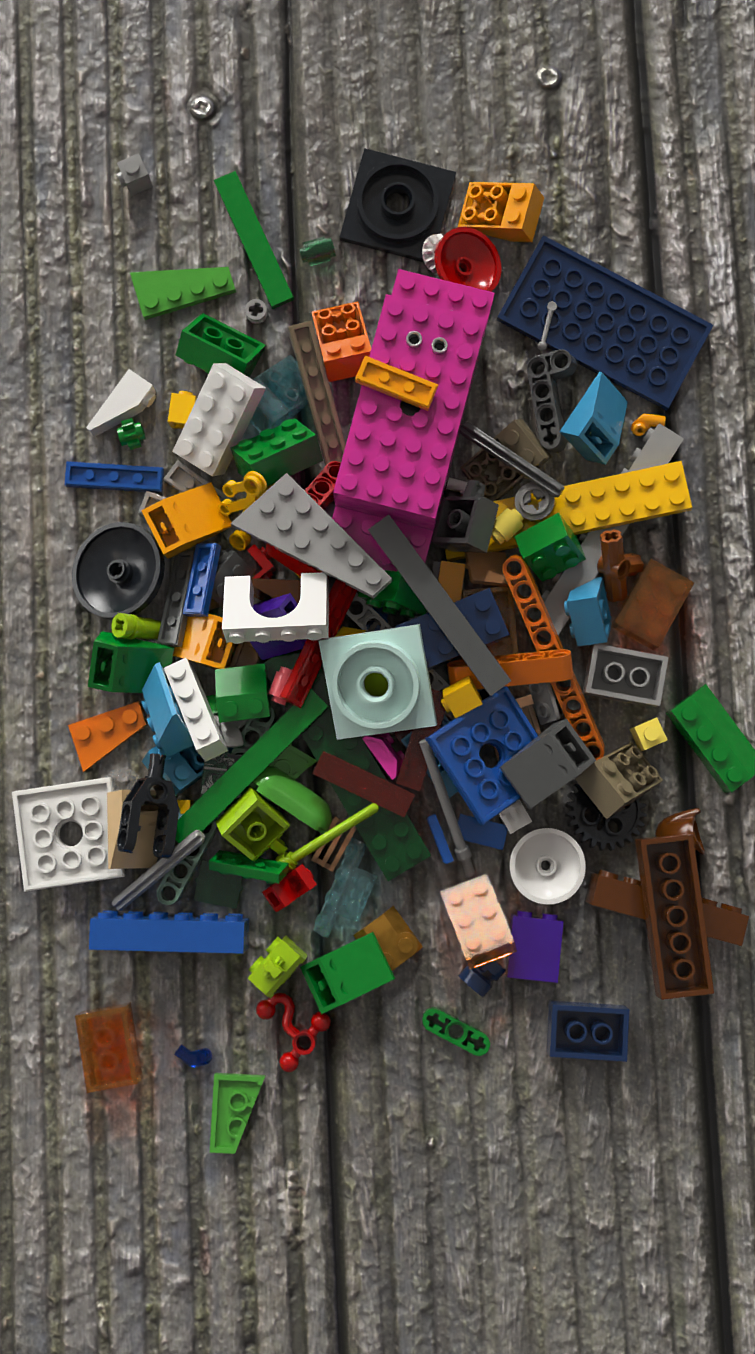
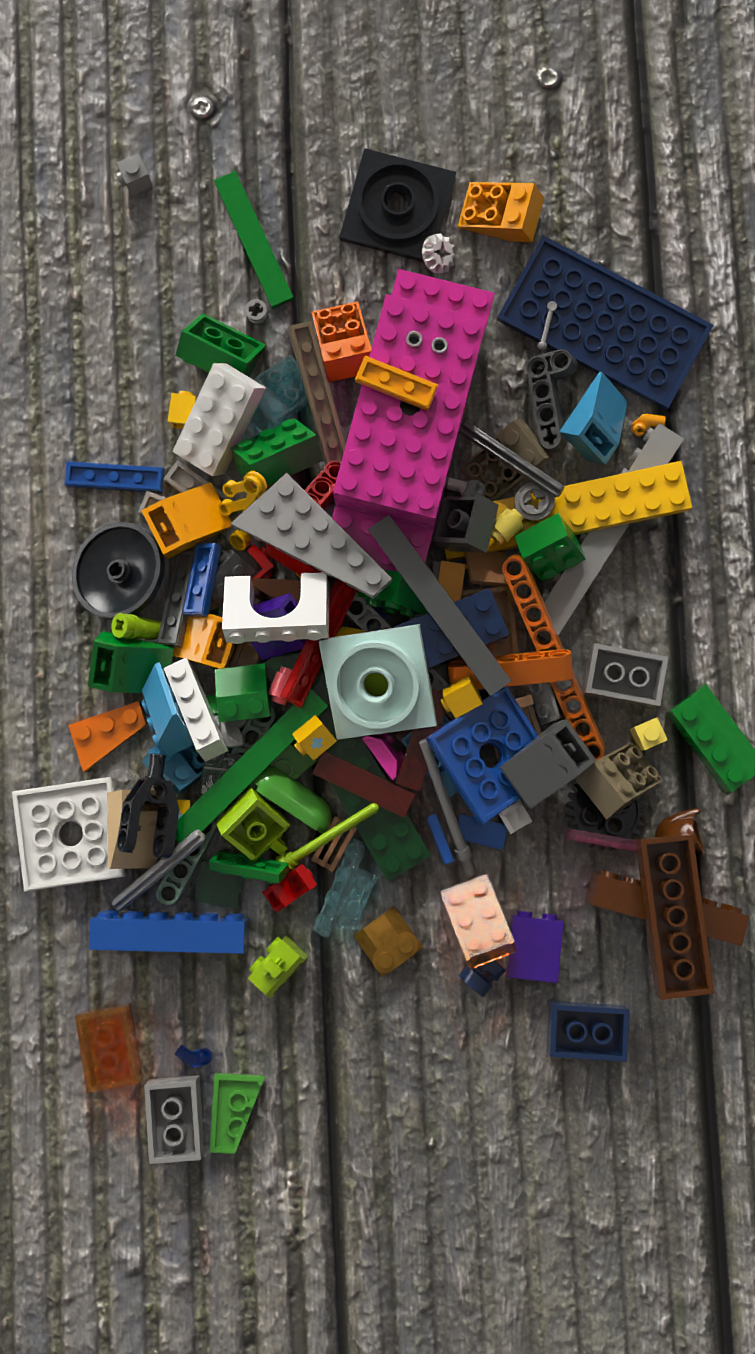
(125, 401): white slope -> none
(131, 433): green gear -> none
(174, 1119): none -> light grey brick
(177, 289): bright green wing -> none
(313, 738): none -> yellow brick
(317, 251): clear green brick -> none
(319, 1022): red piece -> none
(347, 972): green slope -> none
(457, 1041): green beam -> none
(473, 253): red dish -> none
(565, 868): white dish -> none
(589, 613): dark azure slope -> none
(600, 840): none -> clear pink tile
(616, 565): dark orange piece -> none
(652, 604): clear orange brick -> none

